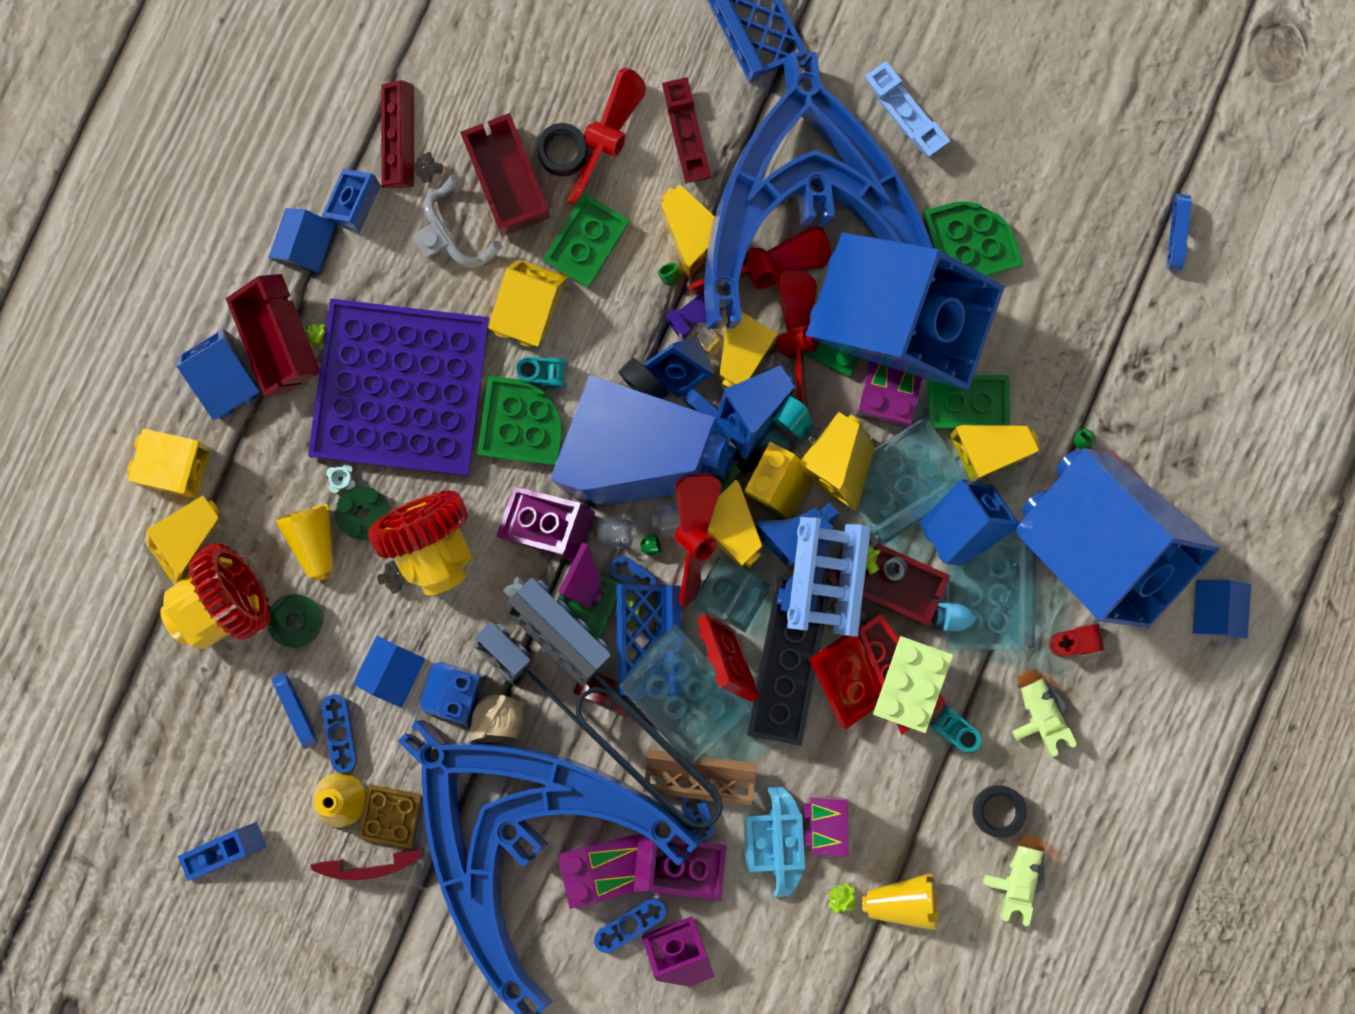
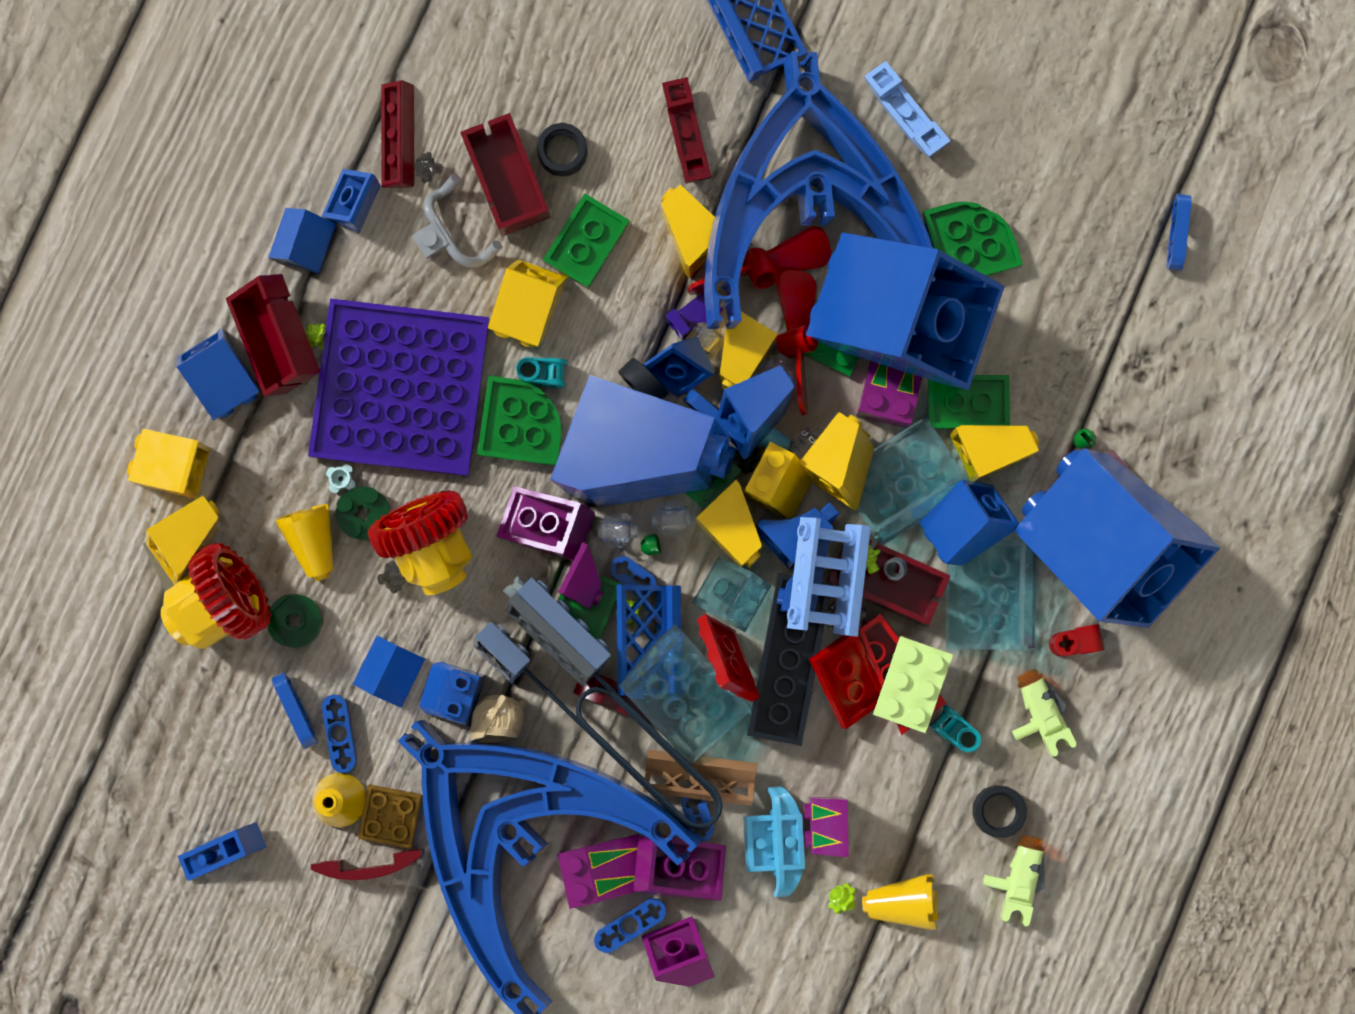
(606, 135): red piece -> none
(669, 274): green hinge -> none
(696, 503): red piece -> none
(794, 418): teal piece -> none
(952, 617): medium azure plate -> none
(1221, 608): blue slope -> none

